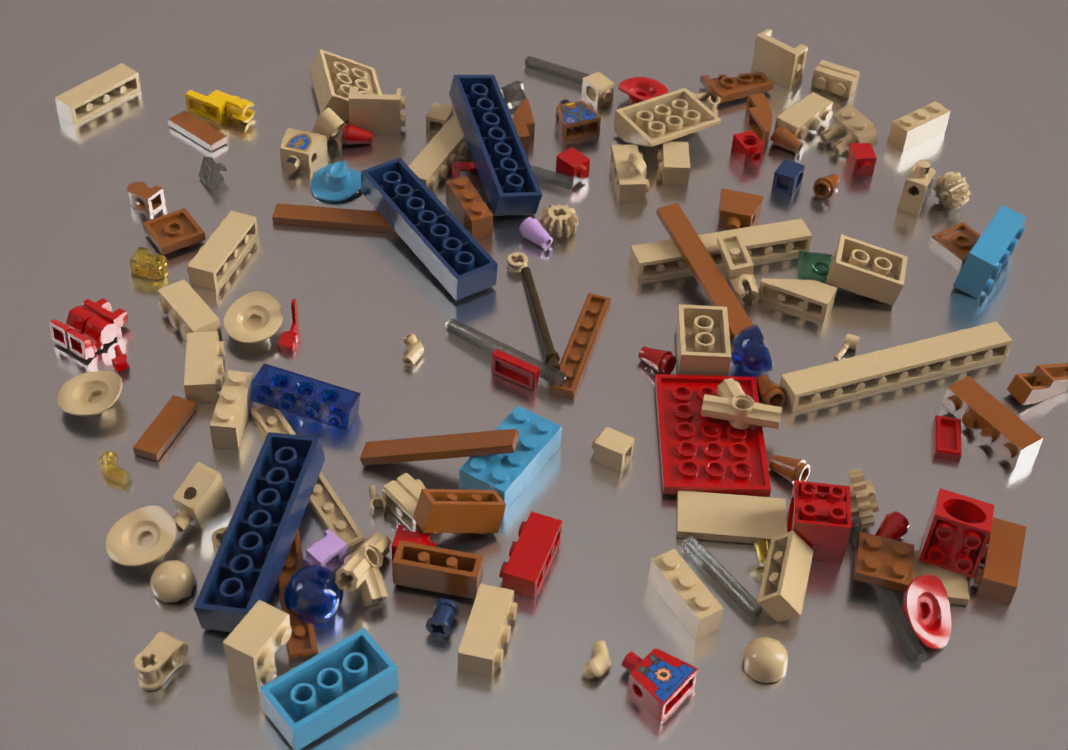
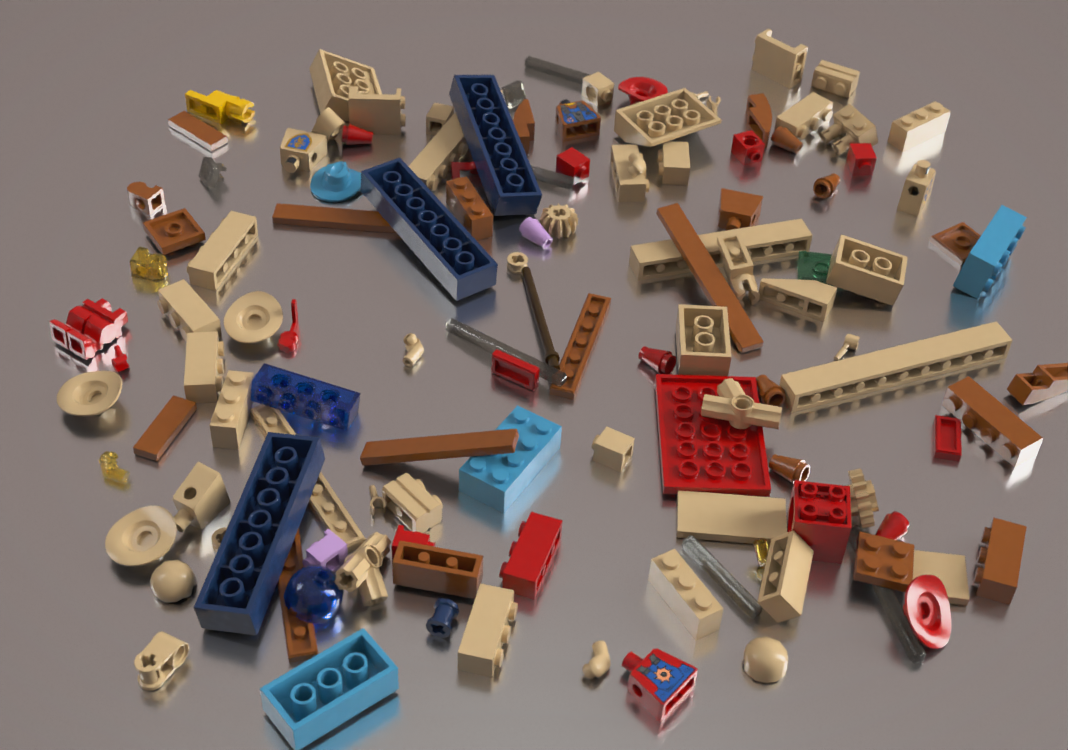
(97, 93): tan brick -> none
(253, 643): tan brick -> none
(459, 511): dark orange brick -> none
(736, 87): dark orange wing -> none
(750, 351): clear blue cylinder -> none
(788, 177): dark blue brick -> none
(952, 190): tan gear -> none
(957, 533): red brick -> none

